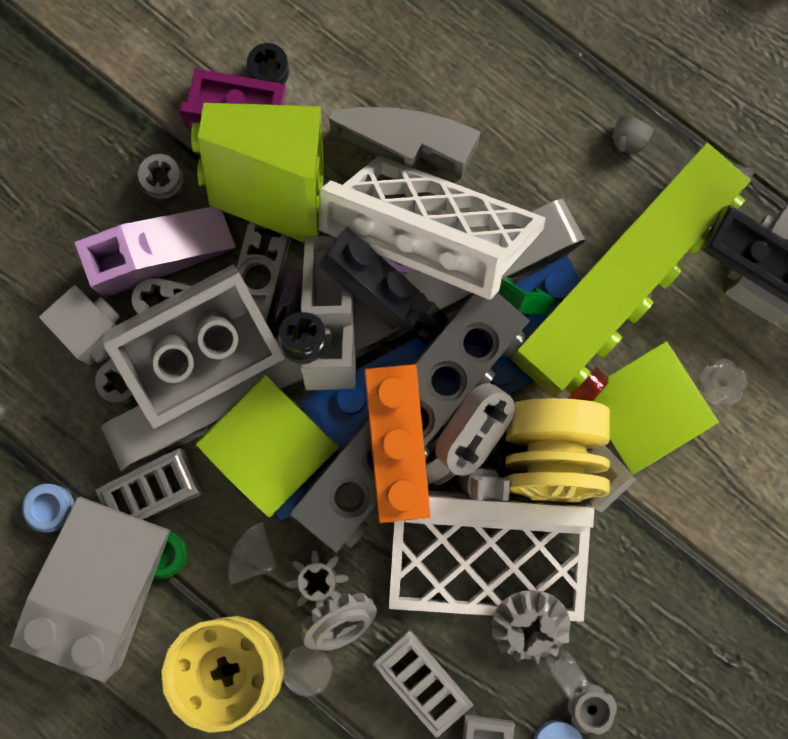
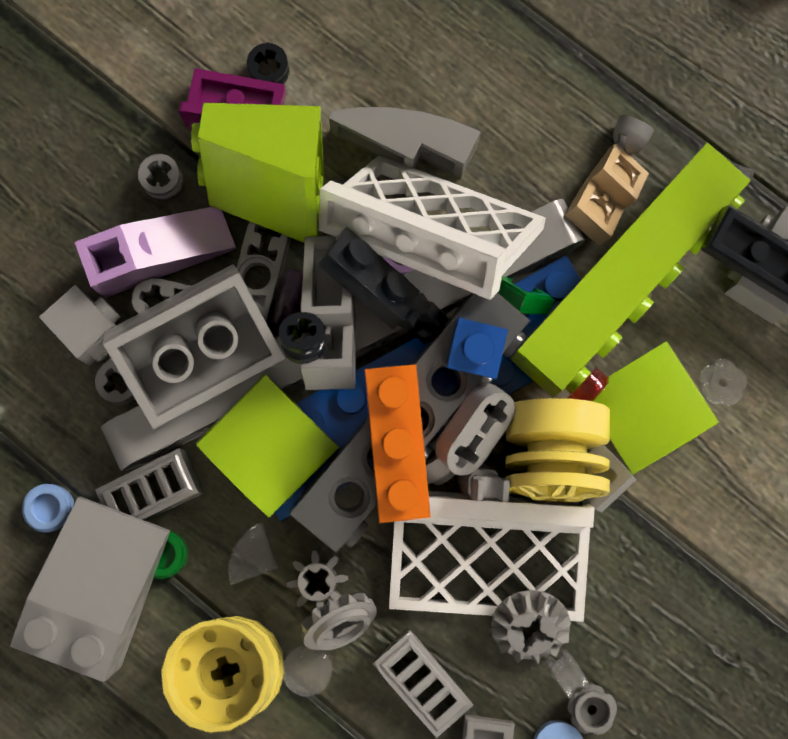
(476, 348): none -> blue plate
(606, 194): none -> tan slope

